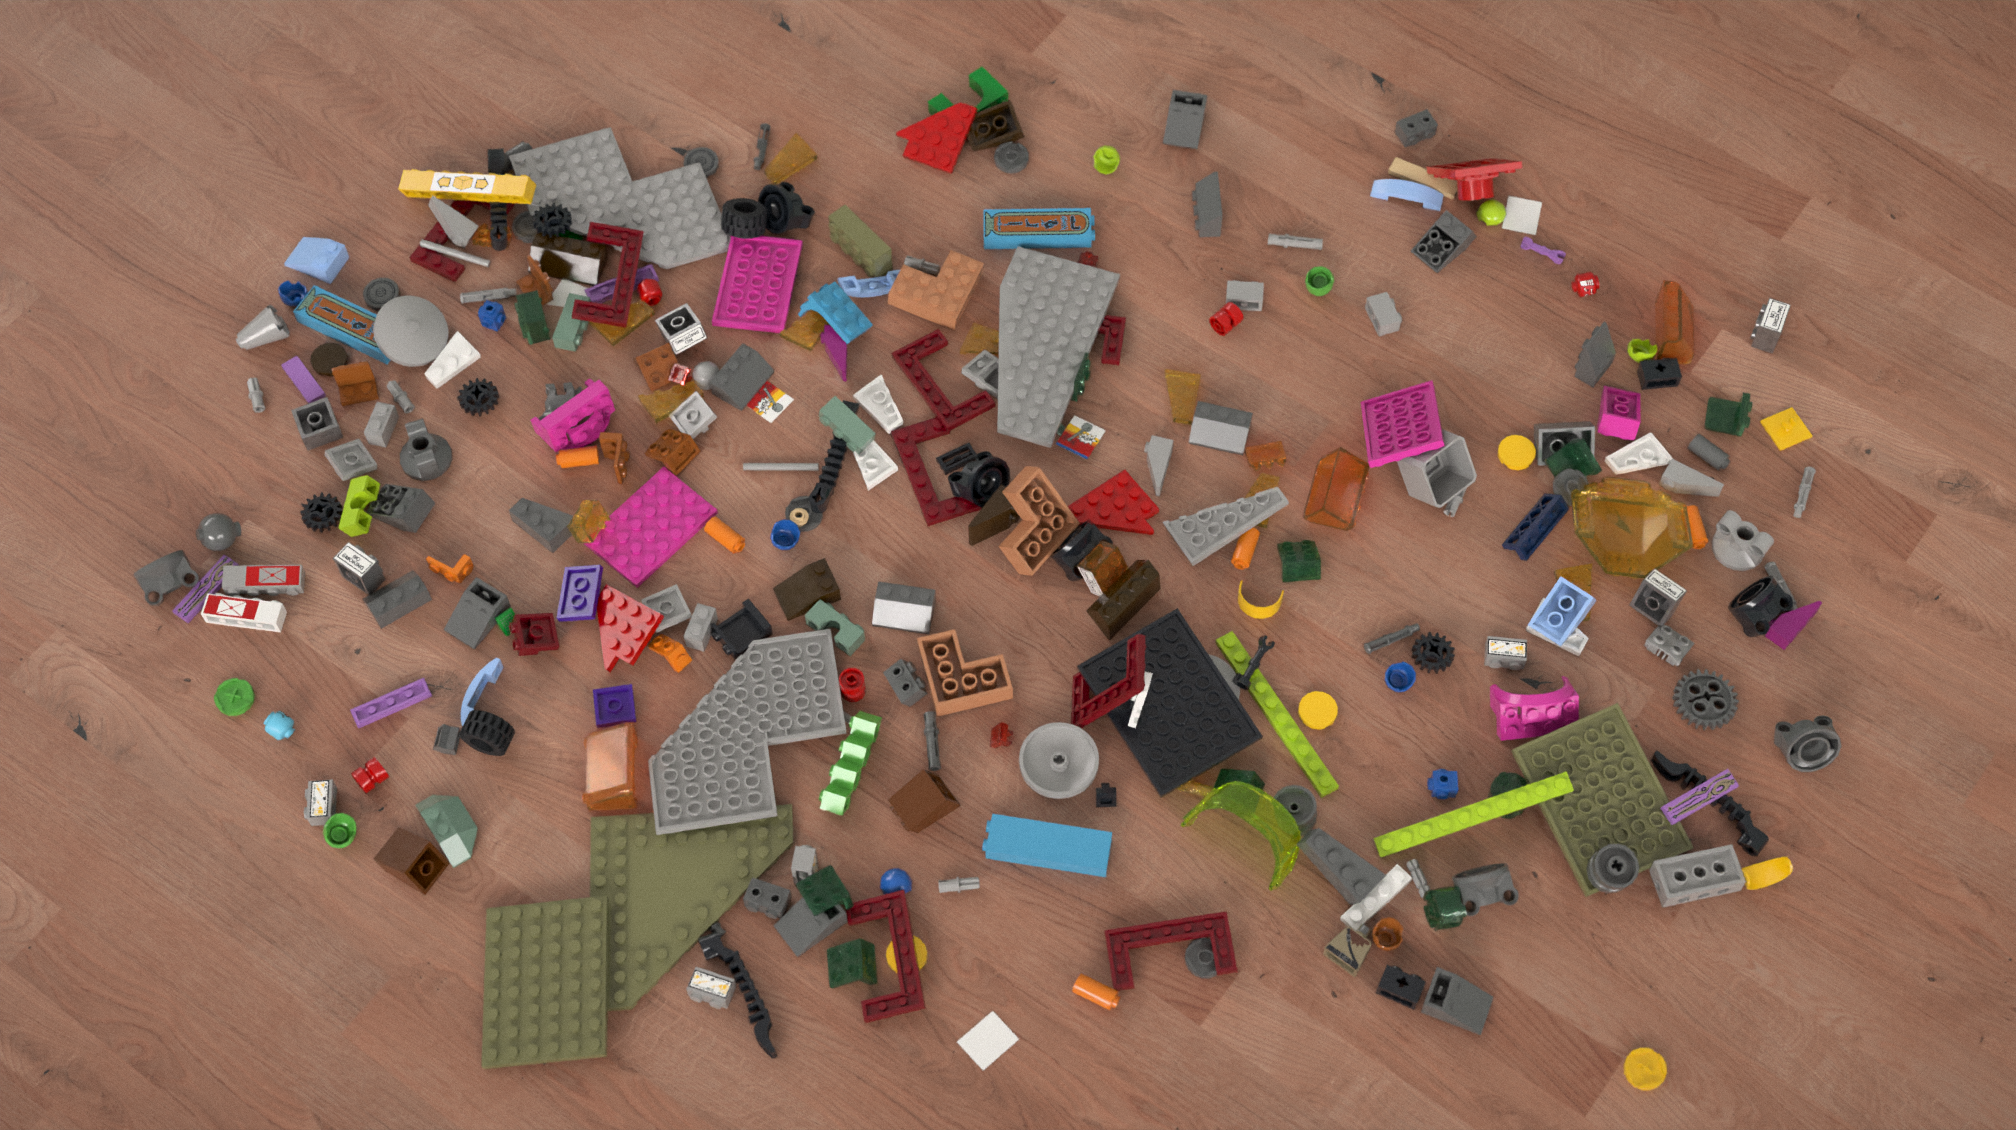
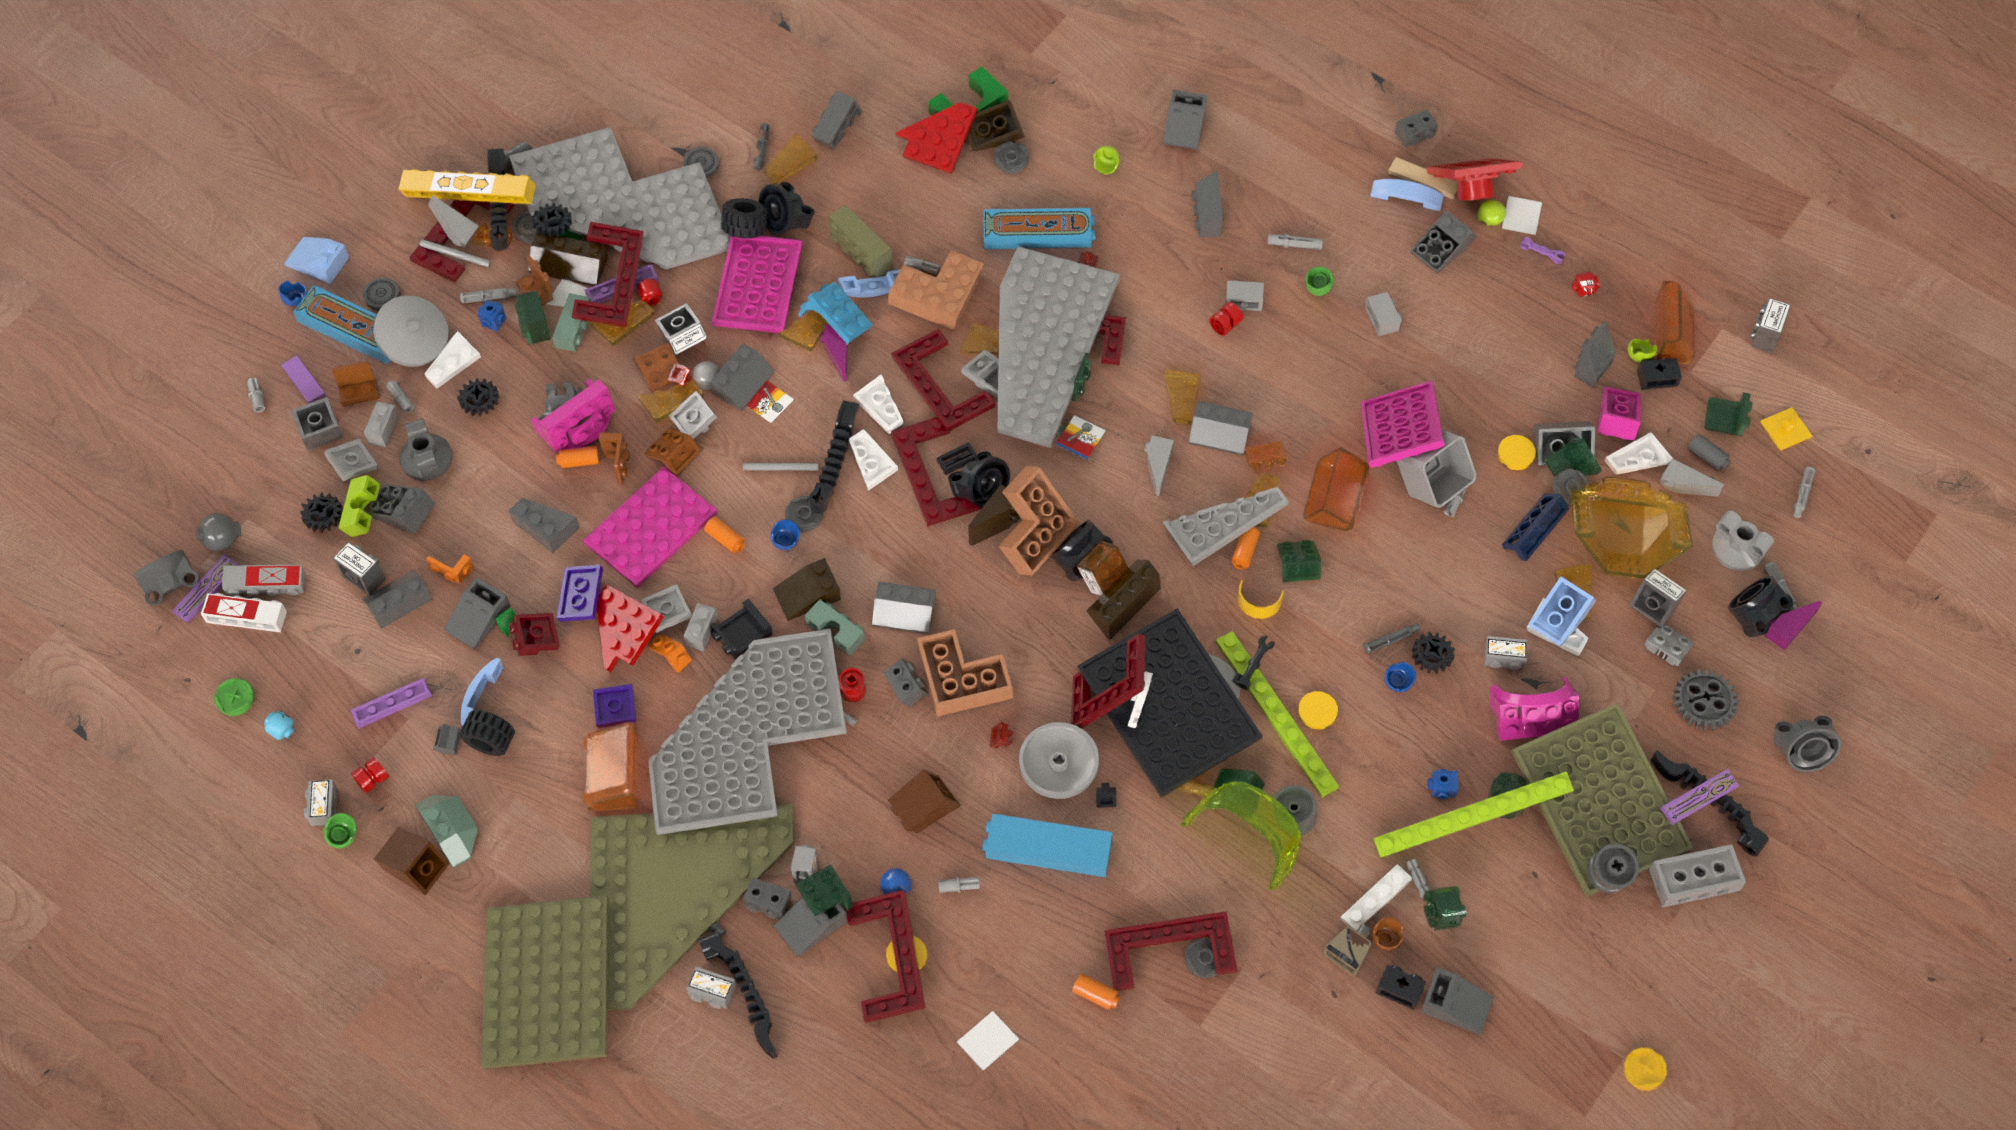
(263, 329): light grey cone -> none
(328, 357): dark brown tile -> none
(588, 521): clear yellow brick -> none
(799, 521): tan plate -> none
(835, 120): none -> dark grey wedge
(846, 425): sand green brick -> none
(852, 963): clear green bracket -> none
(854, 755): bright green brick -> none
(931, 733): dark grey pin -> none
(1117, 506): red wing -> none
(1342, 867): dark grey wedge -> none
(1485, 886): dark grey piece -> none
(1697, 528): orange brick -> none
(1767, 872): yellow piece -> none

